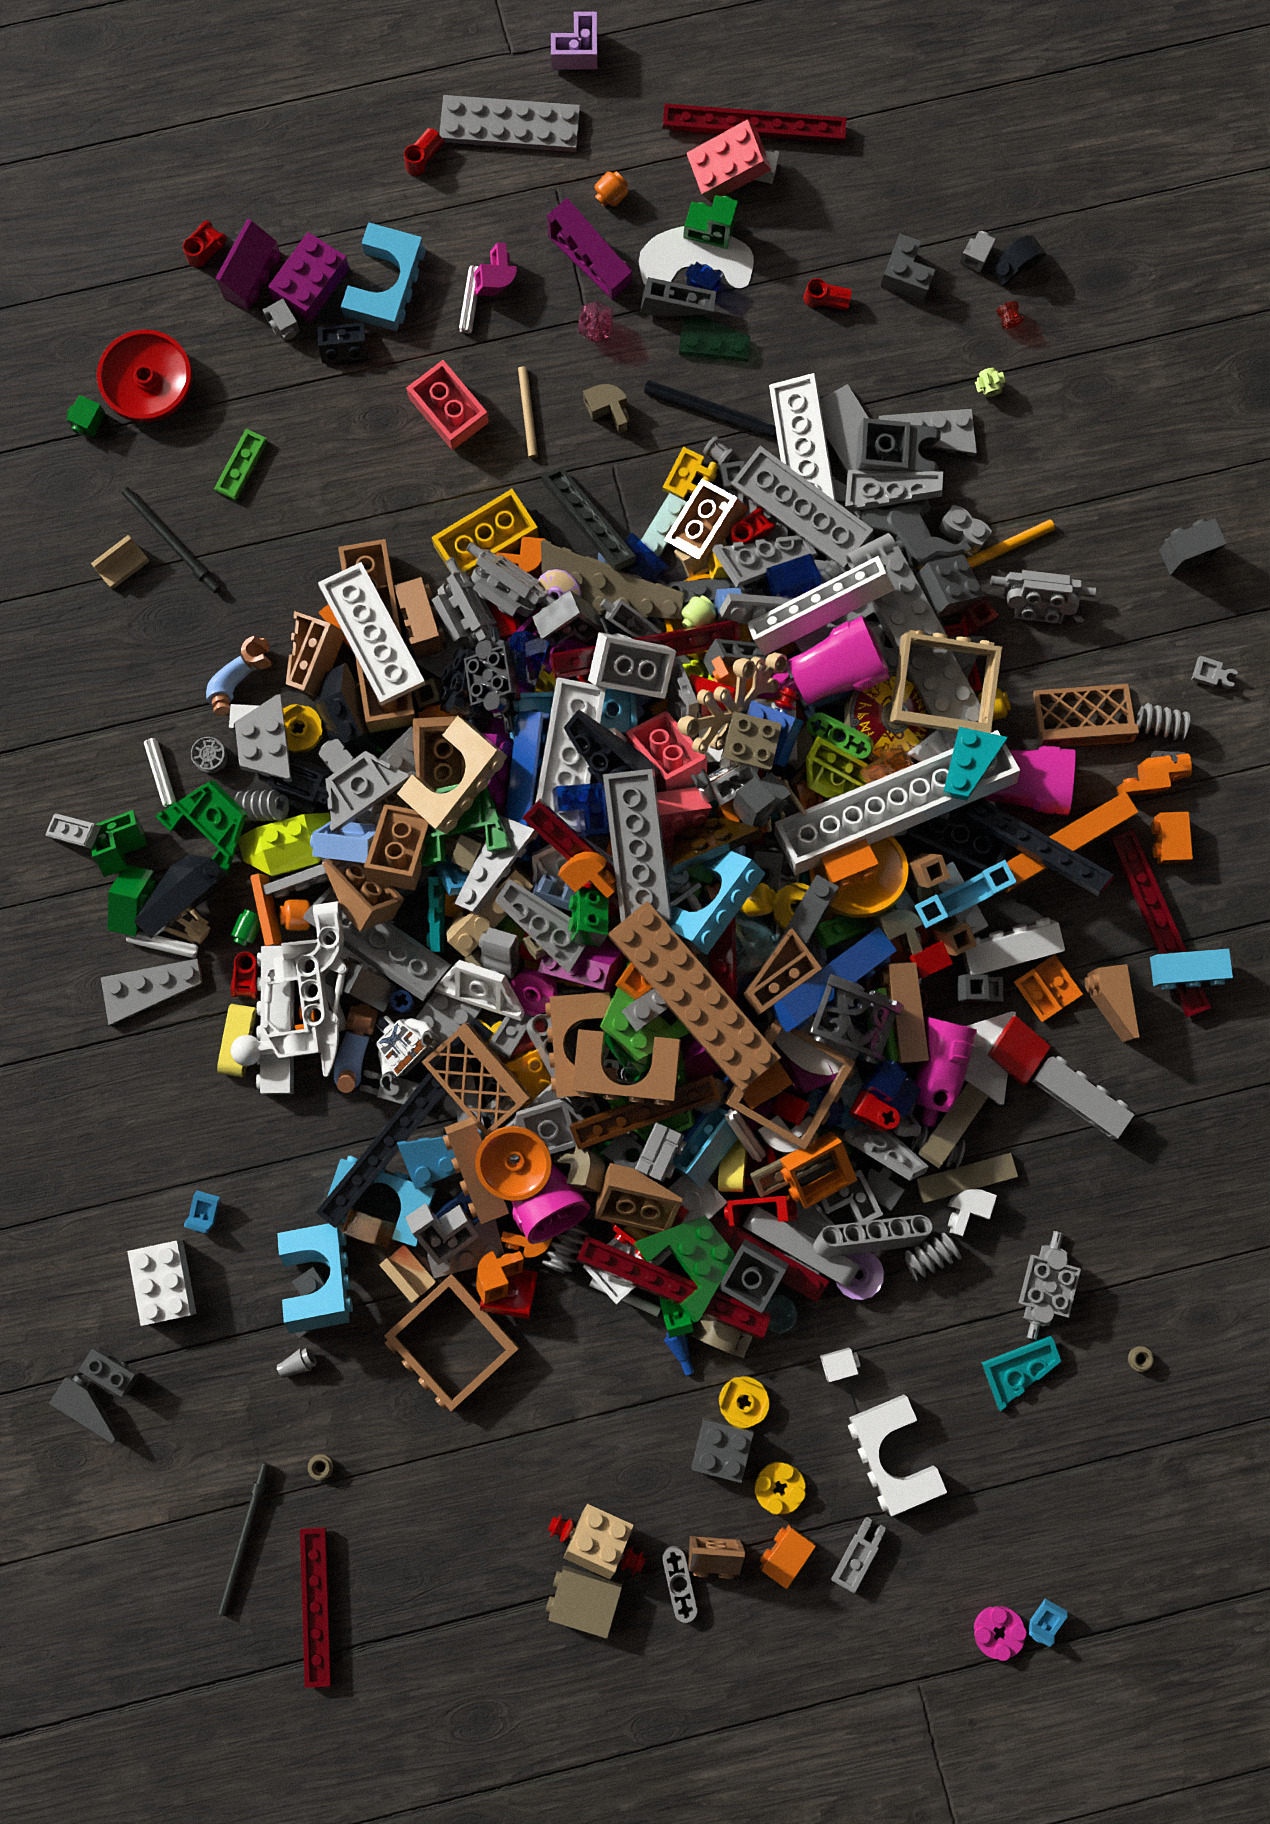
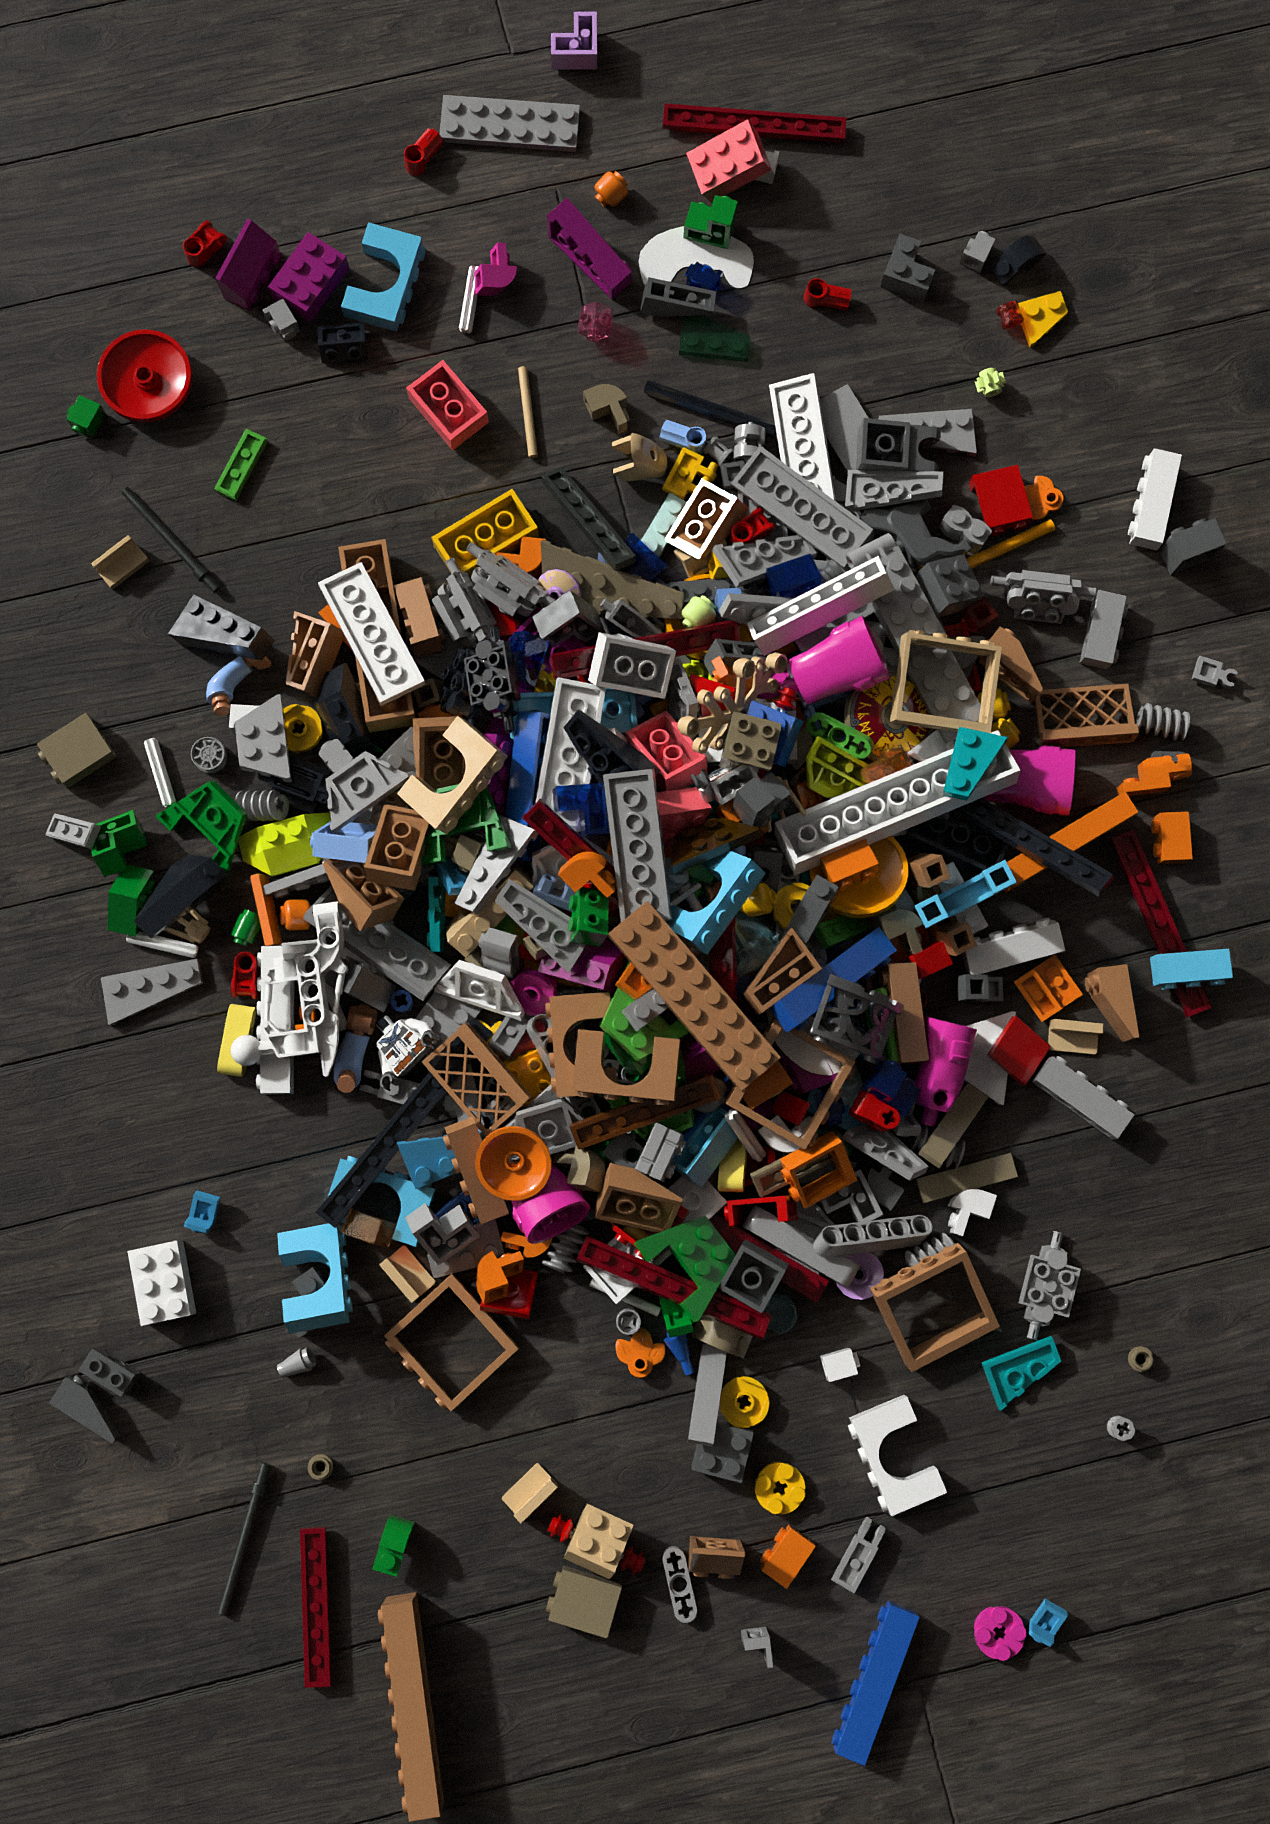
(75, 751): none -> dark tan brick
(216, 629): none -> wedge
(393, 1545): none -> green brick
(412, 1707): none -> medium nougat brick
(529, 1492): none -> tan panel
(626, 1324): none -> light grey wheel
(640, 1349): none -> orange plate
(643, 464): none -> tan piece
(681, 436): none -> light blue piece
(707, 1396): none -> light grey tile
(748, 439): none -> light grey wheel
(757, 1639): none -> light grey panel
(875, 1682): none -> blue brick
(949, 1339): none -> medium nougat window
(1002, 499): none -> red panel
(1007, 729): none -> yellow head
(1014, 666): none -> medium nougat slope
(1038, 495): none -> orange plate
(1041, 315): none -> yellow wing
(1074, 1036): none -> tan panel
(1104, 630): none -> light grey brick
(1126, 1423): none -> light grey bush
(1155, 499): none -> white brick

